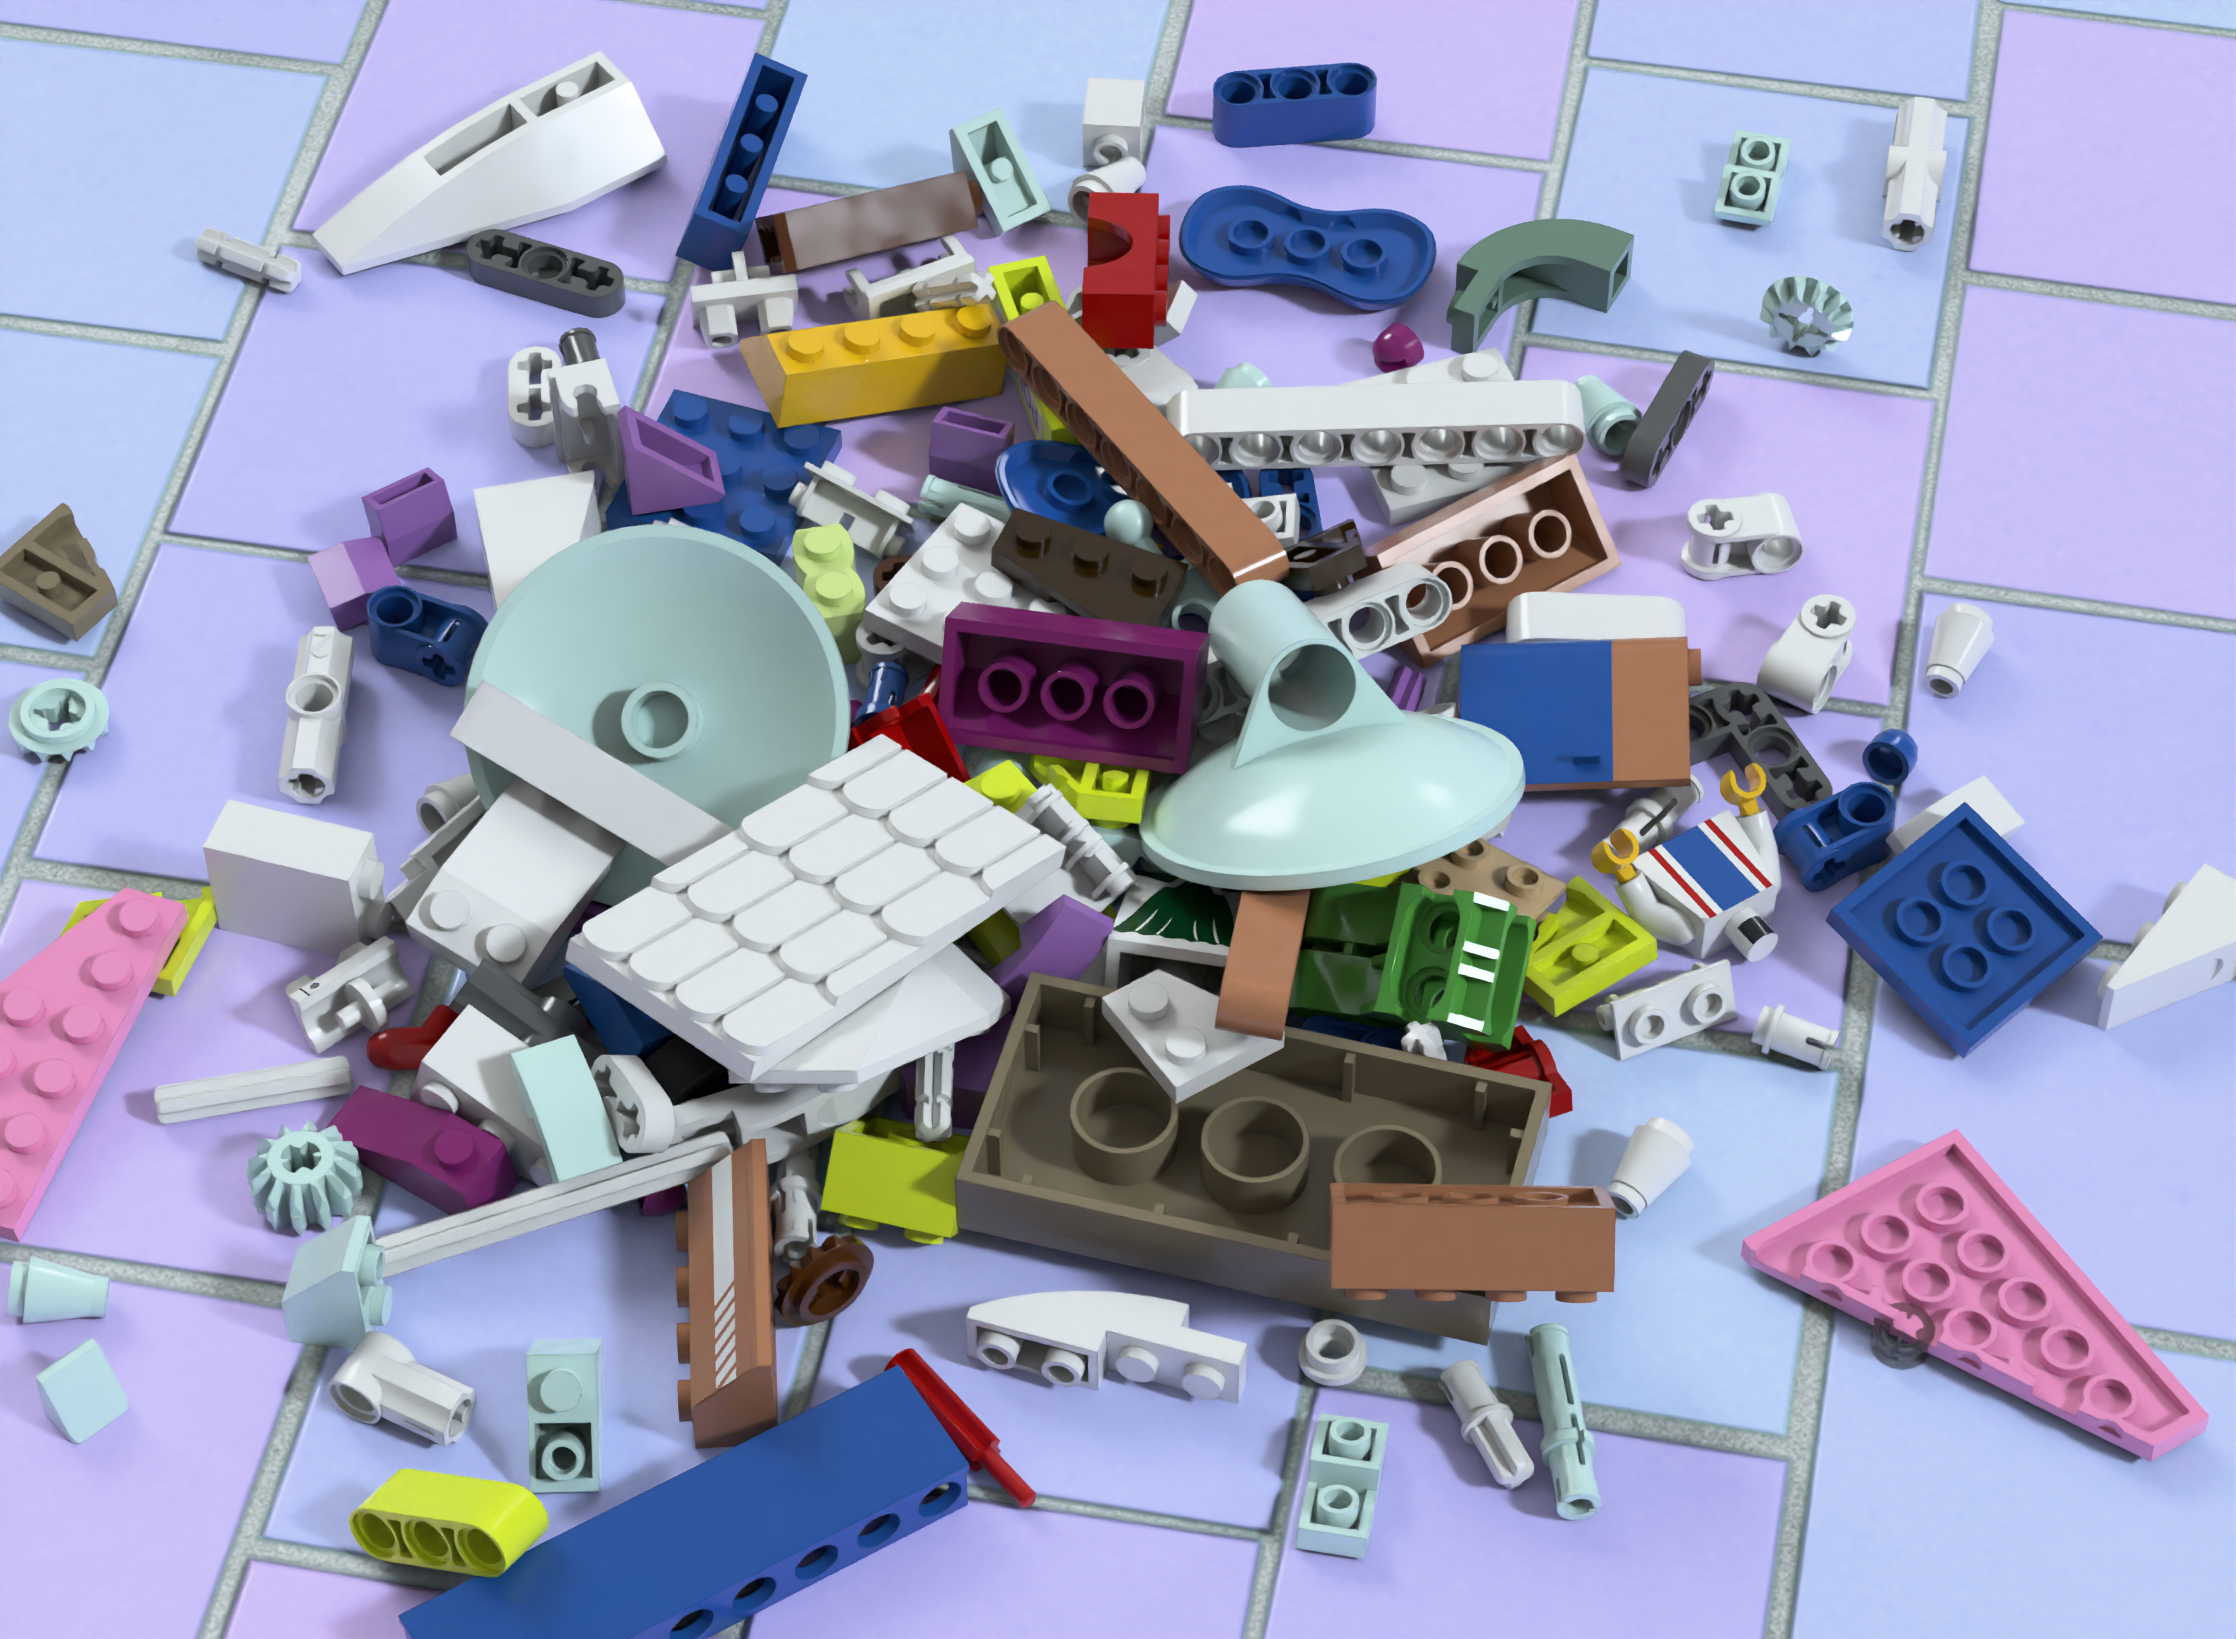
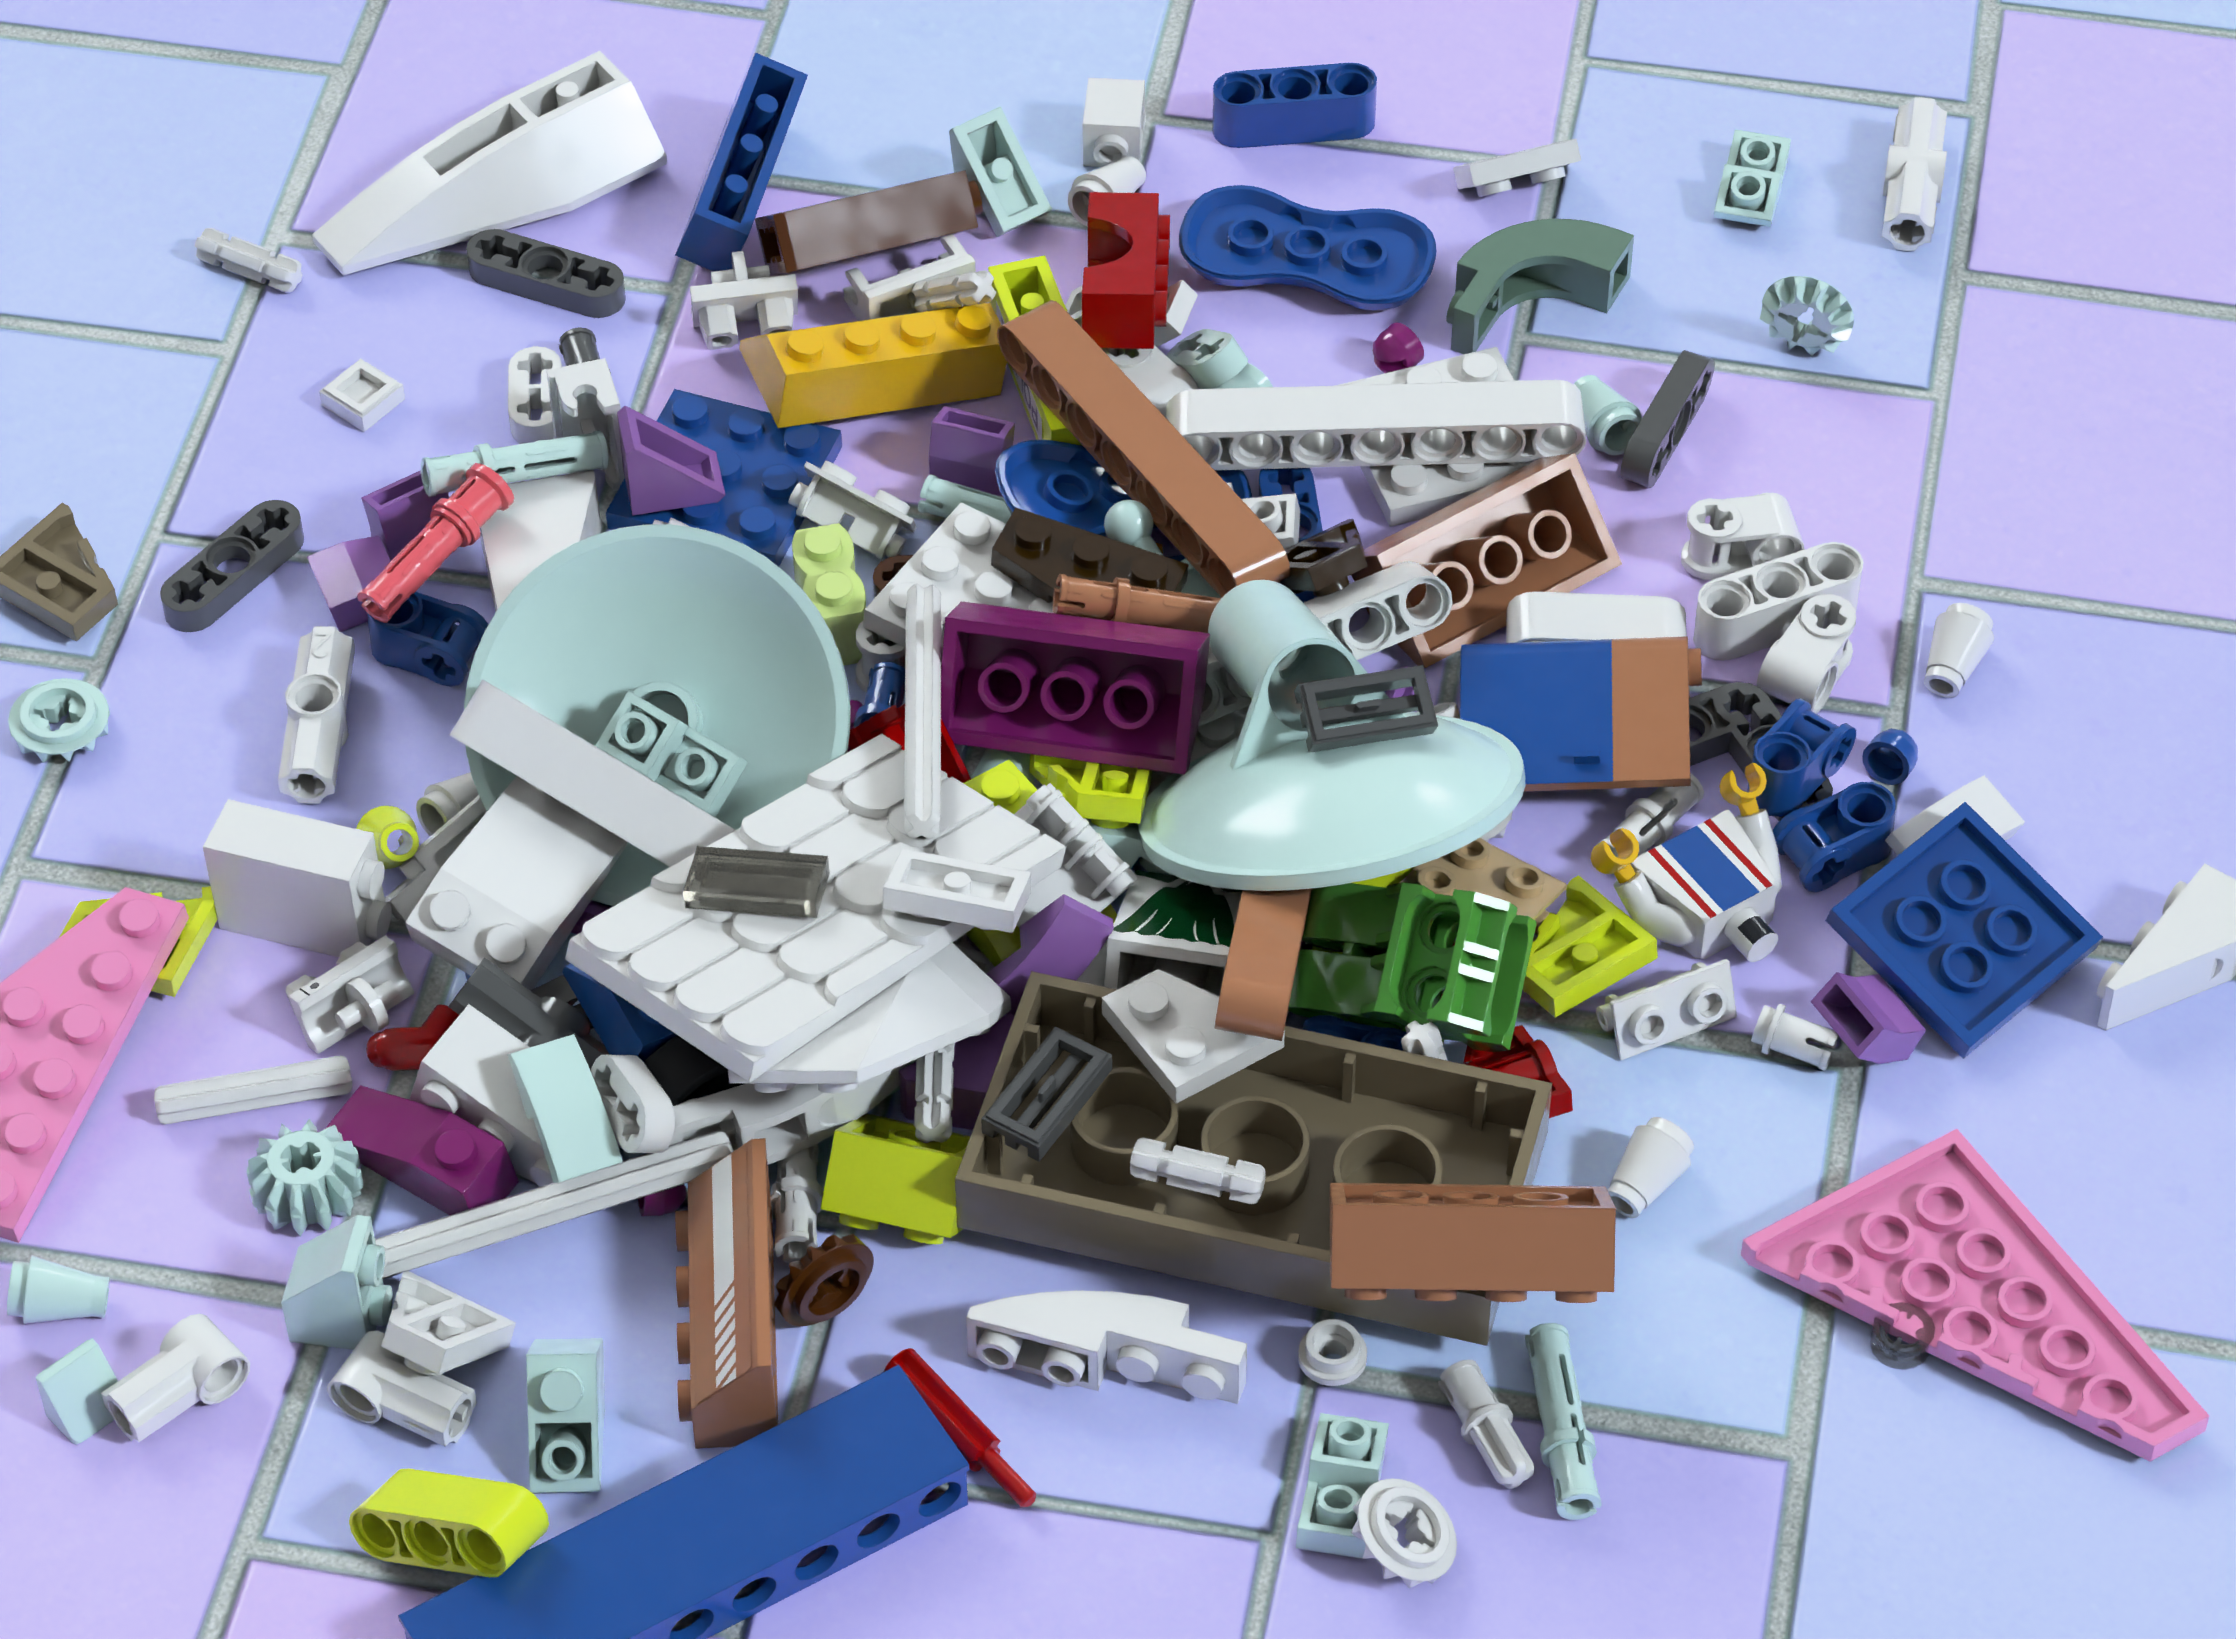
(192, 1366): none -> white piece
(227, 589): none -> dark grey beam
(362, 395): none -> white tile
(381, 823): none -> neon yellow cone
(440, 1328): none -> white wing
(452, 525): none -> coral pin
(517, 461): none -> light aqua pin
(671, 753): none -> light aqua slope
(756, 882): none -> clear smoke tile
(922, 712): none -> white axle
(956, 890): none -> white plate
(1041, 1139): none -> dark grey tile
(1132, 604): none -> nougat pin
(1197, 1171): none -> white axle
(1209, 357): none -> light aqua beam
(1325, 739): none -> dark grey tile
(1427, 1525): none -> white gear
(1540, 162): none -> white plate
(1759, 603): none -> white beam
(1799, 757): none -> blue piece
(1869, 1017): none -> medium lavender piece

